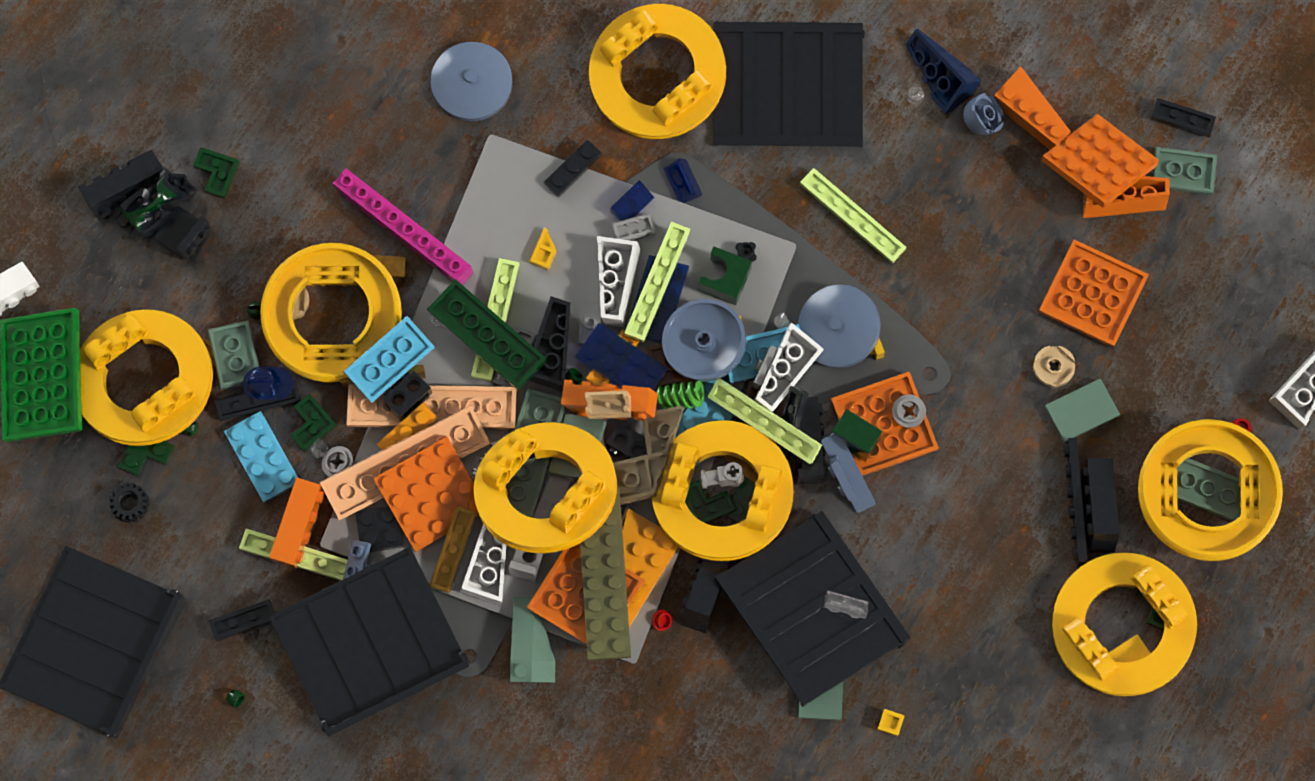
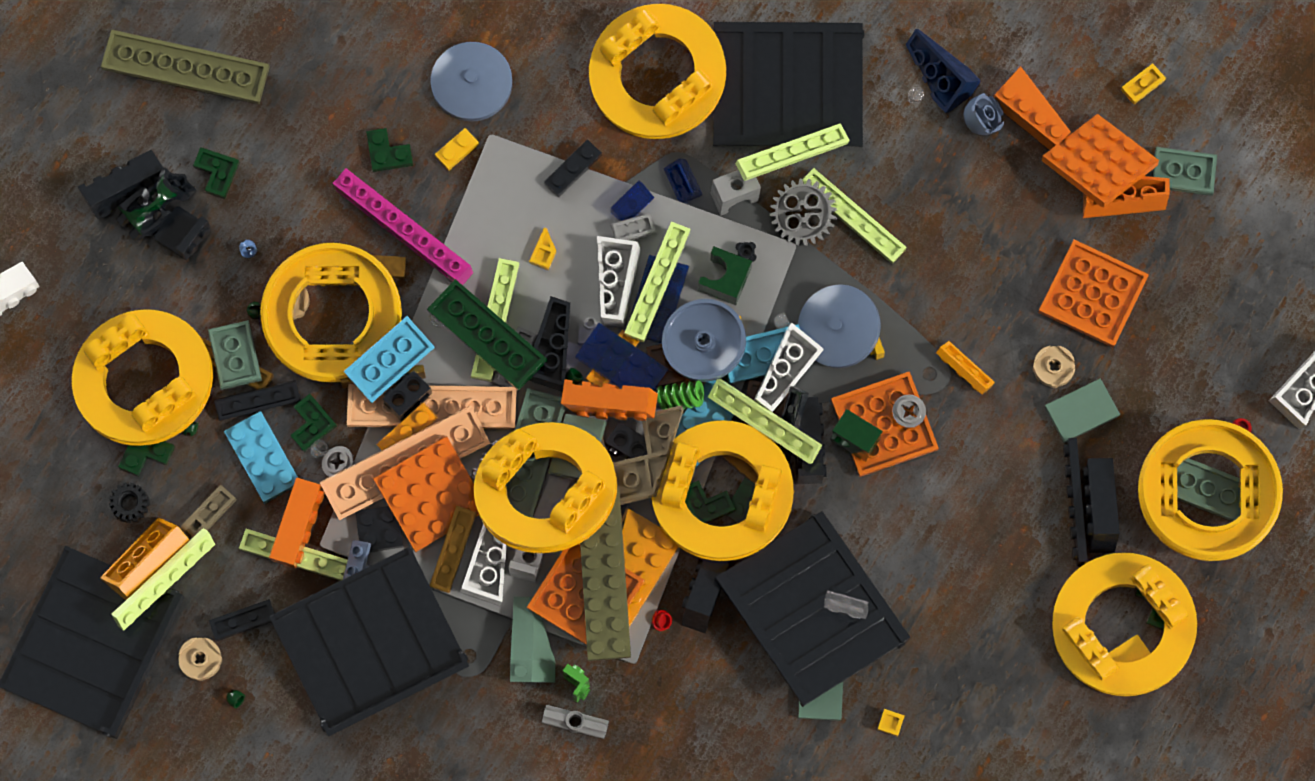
(40, 375): green plate -> none
(144, 557): none -> light orange slope
(163, 579): none -> yellowish green plate
(185, 66): none -> olive plate
(201, 670): none -> tan plate
(209, 511): none -> dark tan plate
(247, 253): none -> medium blue hinge
(268, 383): clear blue piece -> none
(386, 157): none -> dark green plate
(456, 149): none -> yellow plate
(578, 679): none -> bright green bracket
(589, 725): none -> light grey piece
(608, 404): tan hinge -> none
(723, 476): light grey connector -> none
(726, 197): none -> light grey piece
(763, 366): light grey plate -> none
(792, 152): none -> yellowish green plate
(804, 230): none -> light grey gear
(847, 472): sand blue bracket -> none
(965, 367): none -> light orange plate
(1143, 83): none -> yellow plate
(1183, 117): black plate -> none

